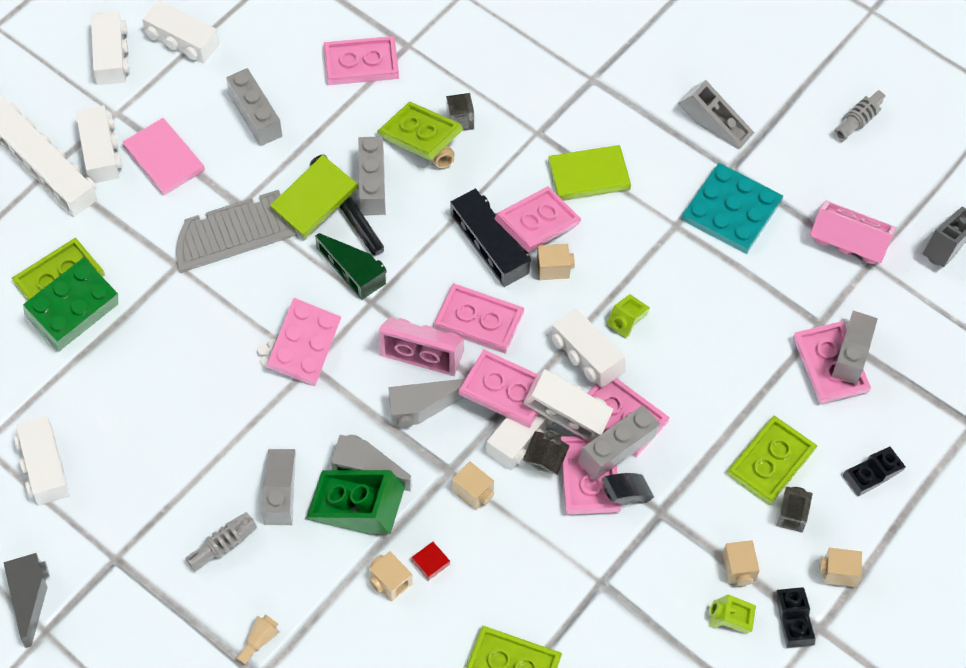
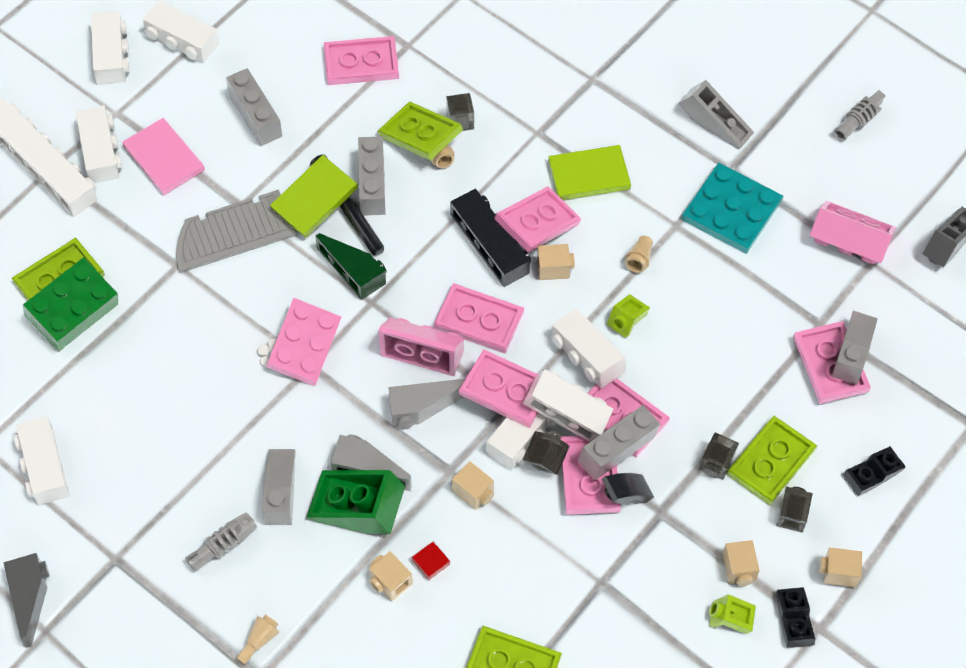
(639, 256): none -> tan cone
(718, 456): none -> clear smoke brick

